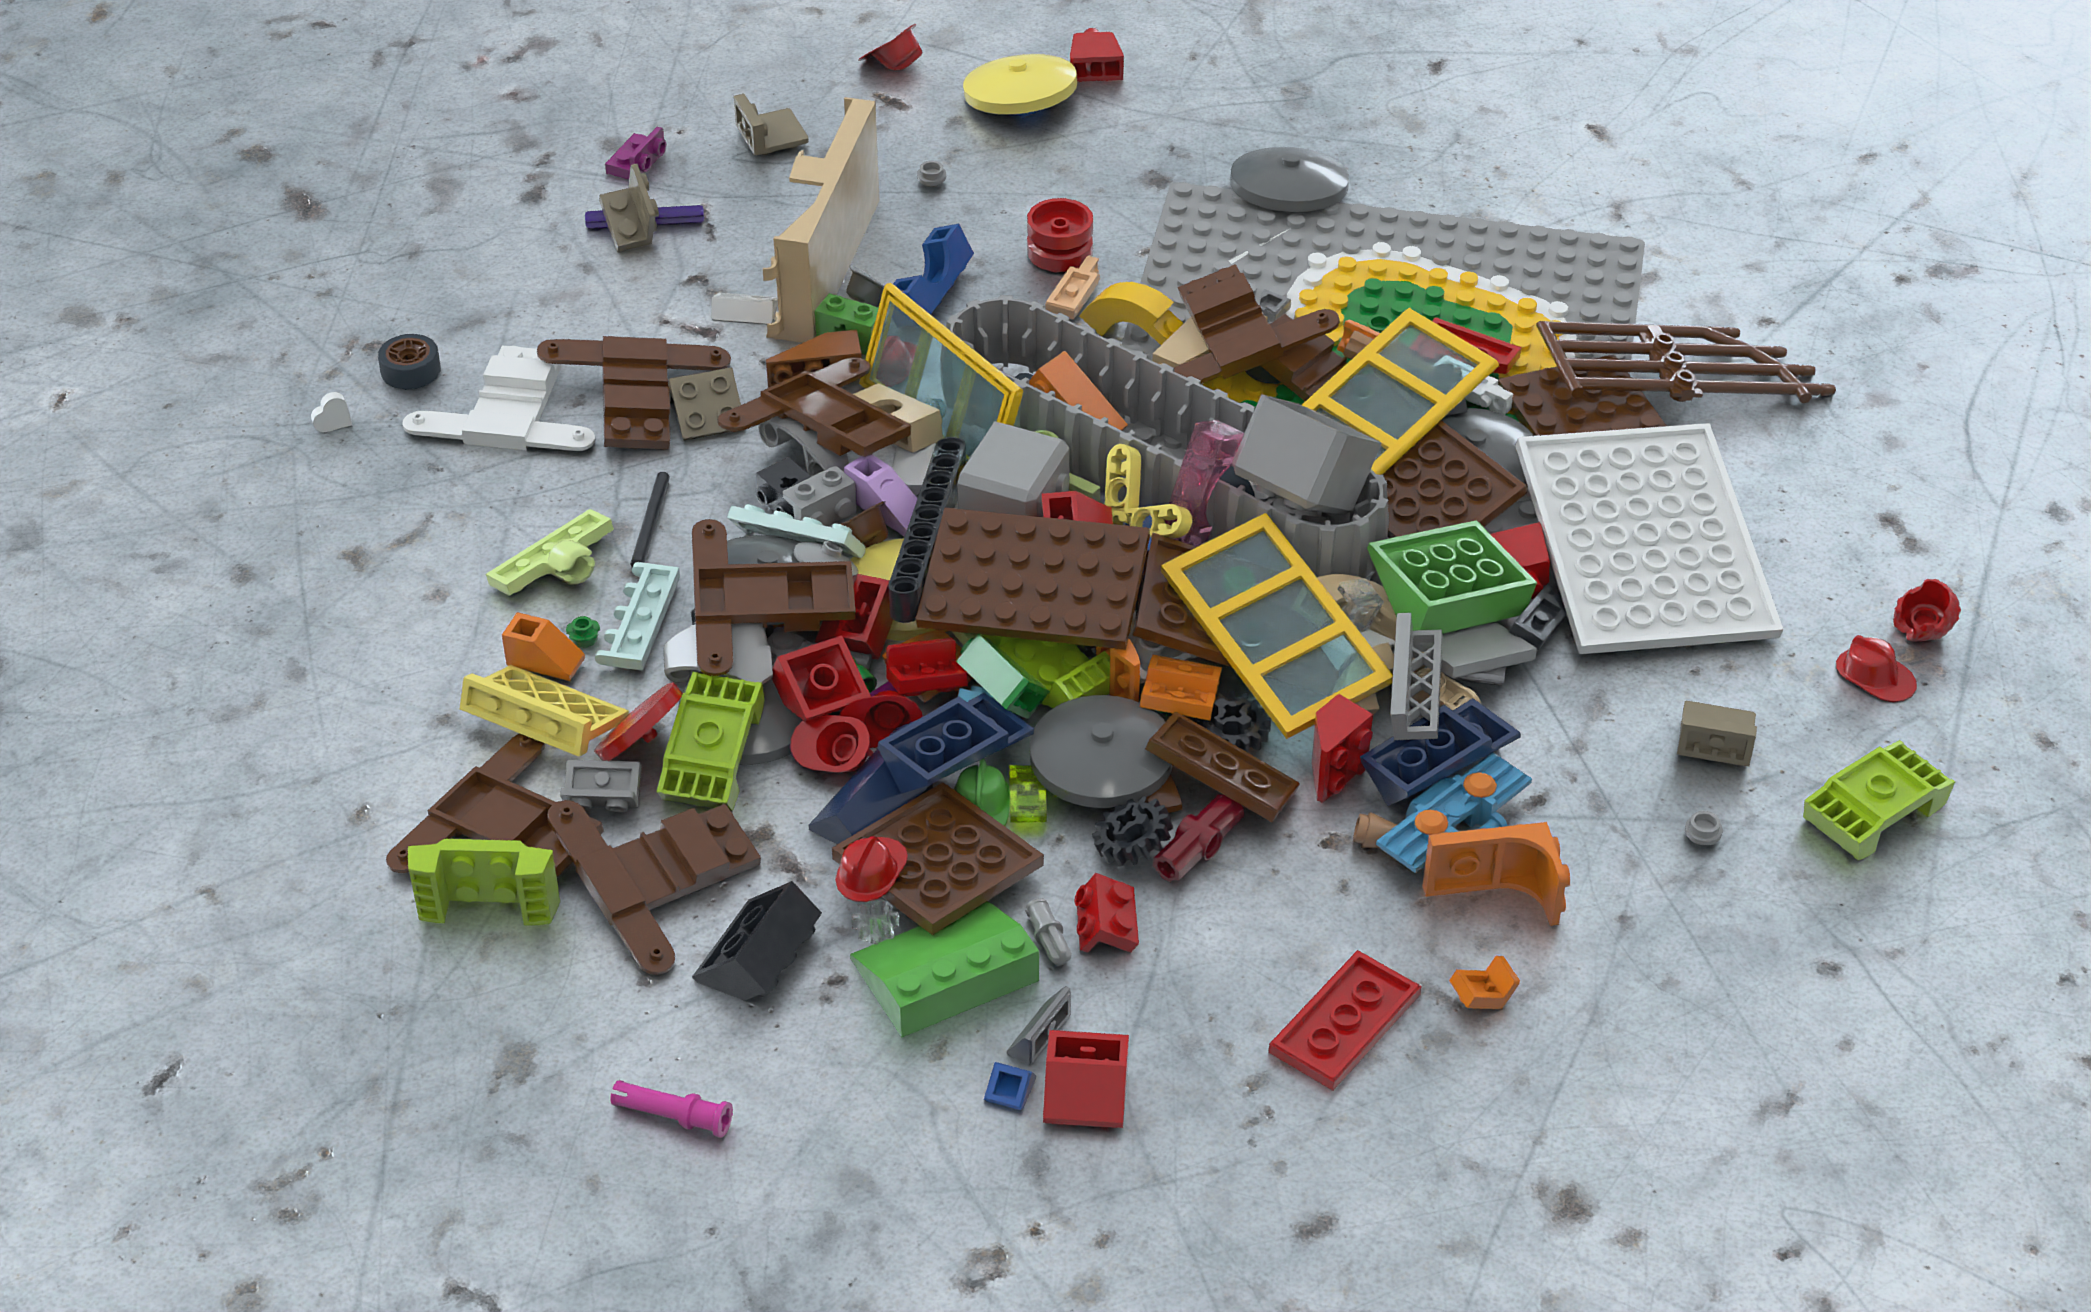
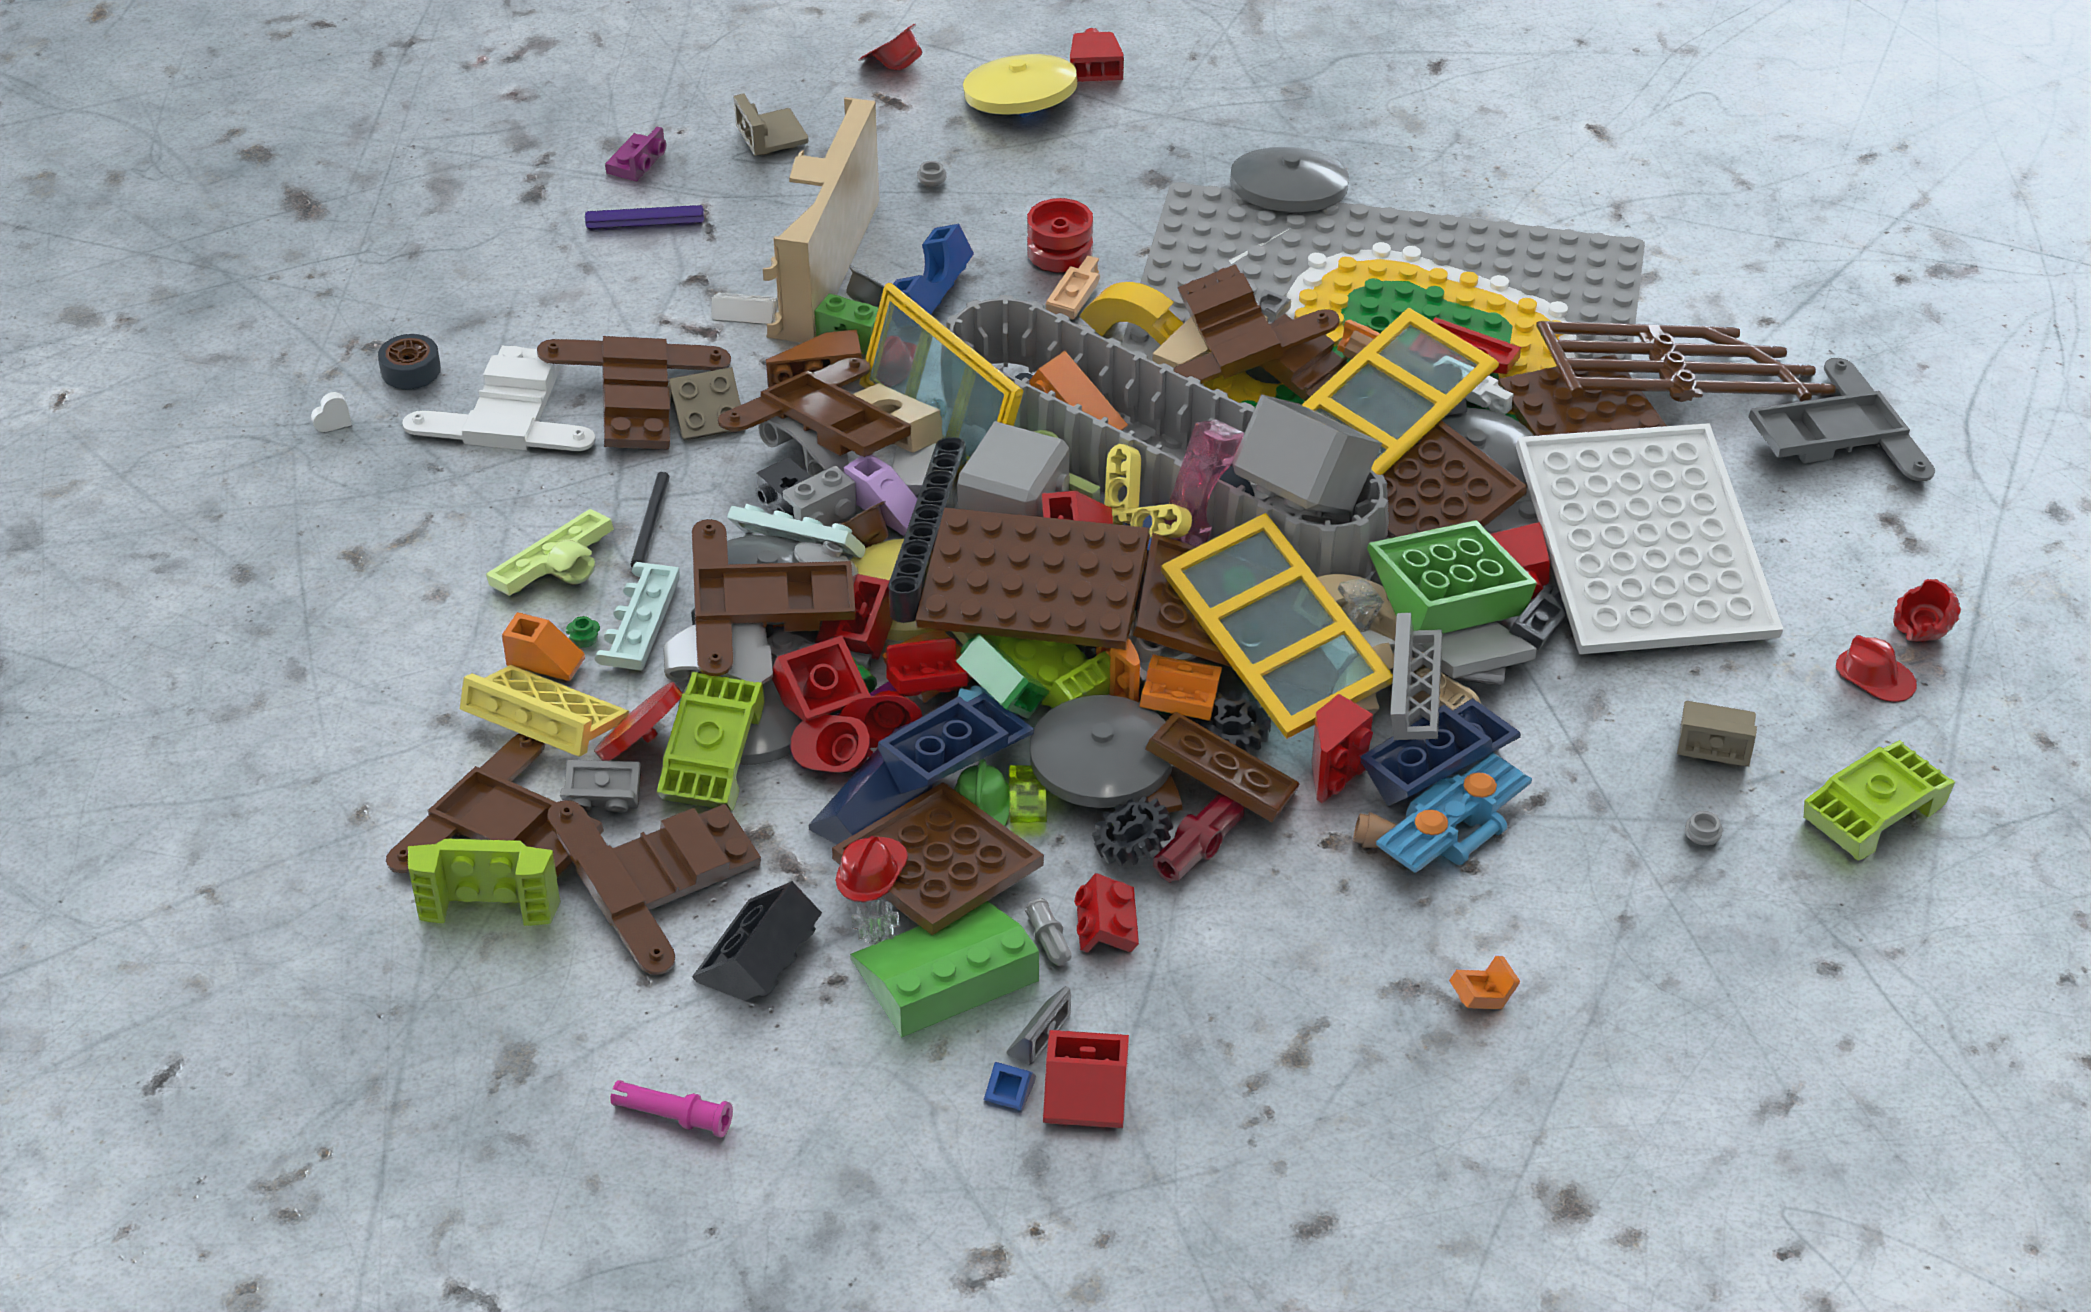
(630, 212): dark tan bracket -> none
(1344, 1020): red tile -> none
(1496, 858): orange bracket -> none
(1855, 419): none -> dark grey piece

